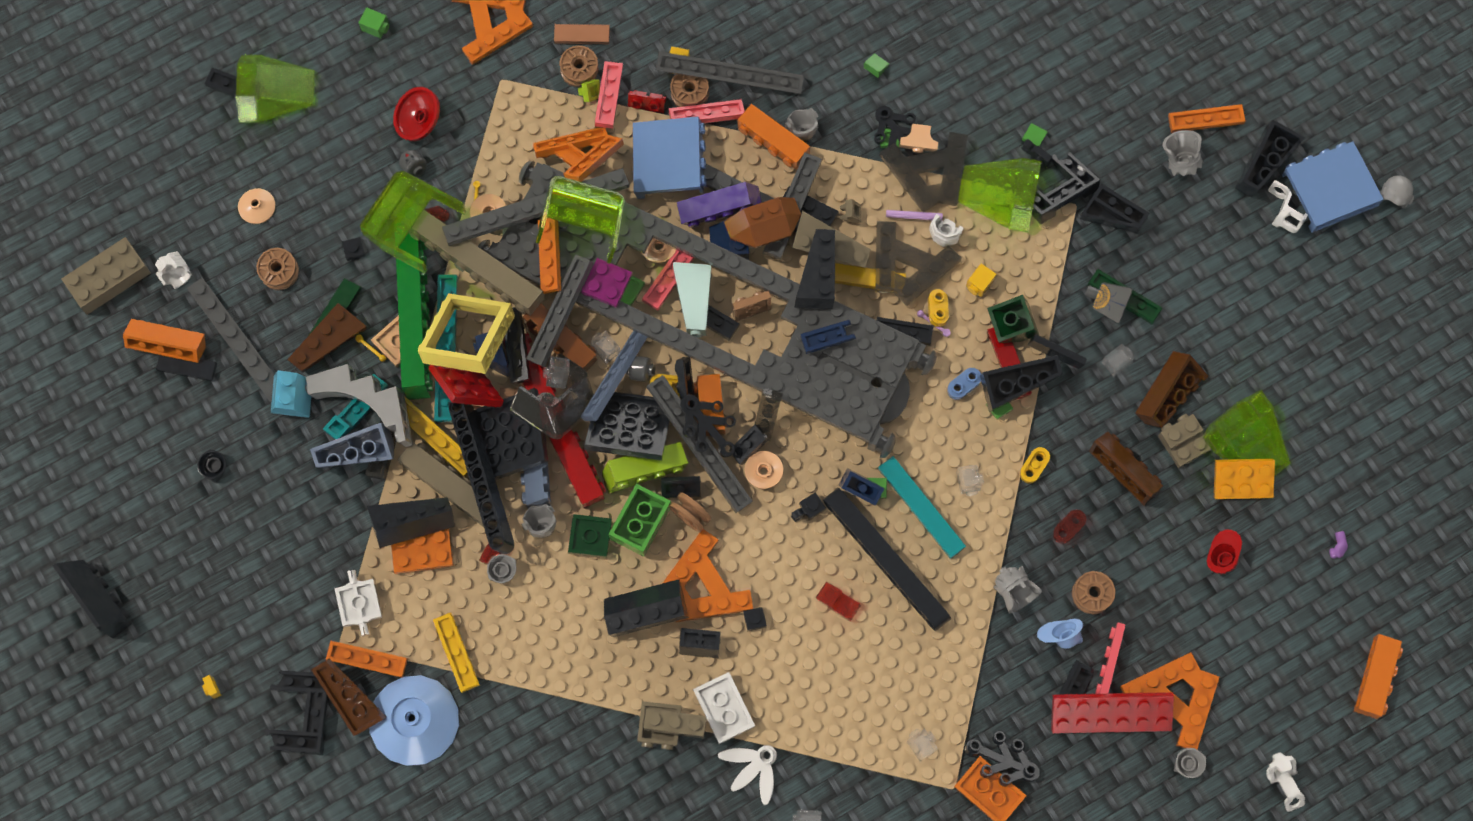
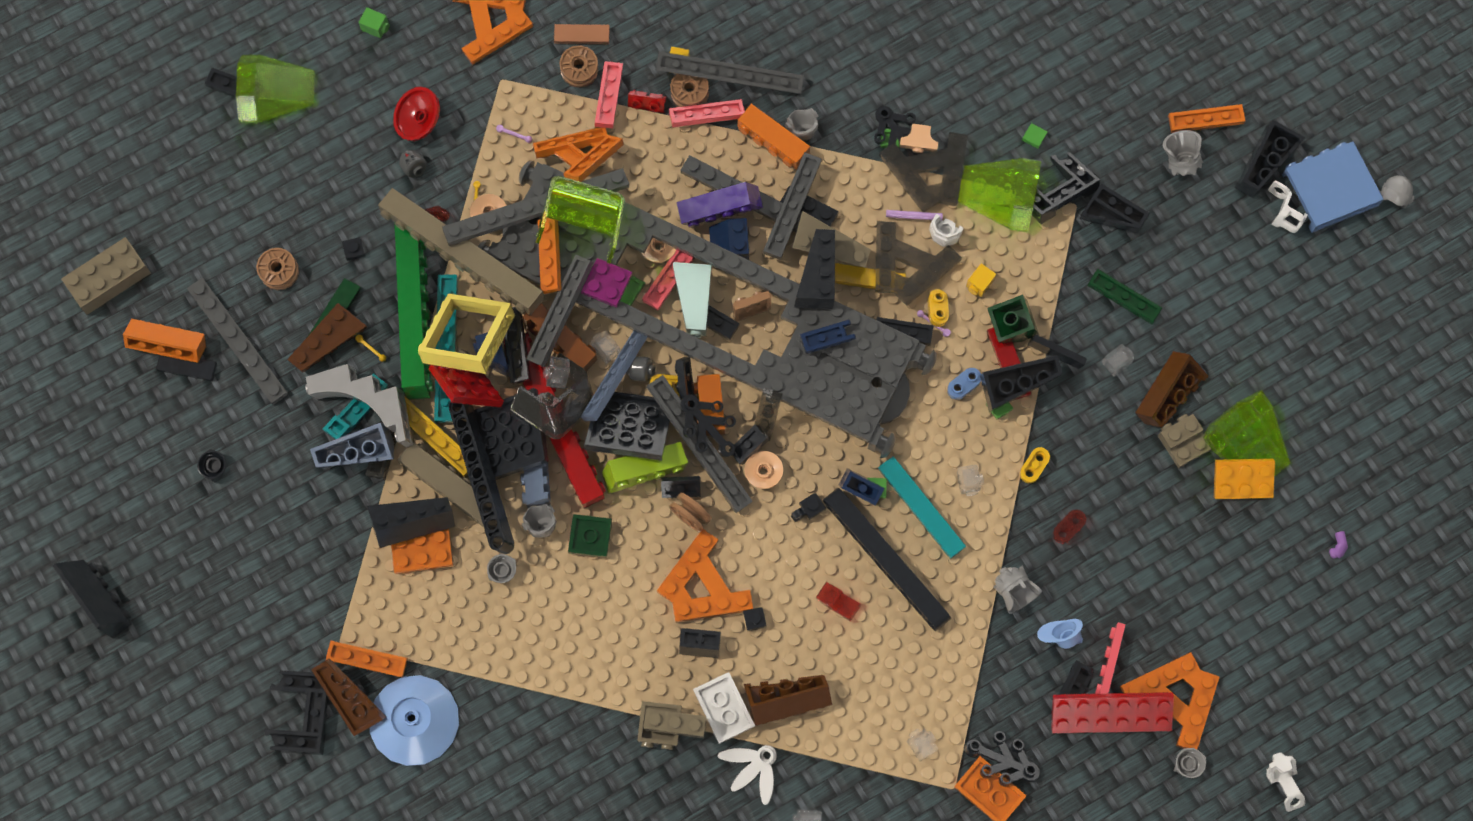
(173, 270): white hair -> none
(210, 687): yellow plate -> none
(259, 213): light nougat dish -> none
(290, 395): medium azure slope -> none
(358, 603): white plate -> none
(389, 342): light nougat tile -> none
(398, 211): clear neon green windscreen -> none
(456, 652): yellow tile -> none
(487, 554): clear red arm -> none
(500, 129): none -> lavender hinge
(590, 90): lime tile -> none
(640, 520): bright green brick -> none
(645, 608): black slope -> none
(668, 156): medium blue panel -> none
(764, 222): dark orange wedge -> none
(787, 698): none -> reddish brown wedge
(853, 211): dark tan tile -> none
(876, 65): bright green slope -> none
(1037, 153): black plate -> none
(1101, 584): medium nougat wheel -> none
(1110, 299): dark grey torso -> none
(1126, 468): reddish brown slope -> none
(1224, 552): red piece -> none
(1378, 676): orange brick -> none

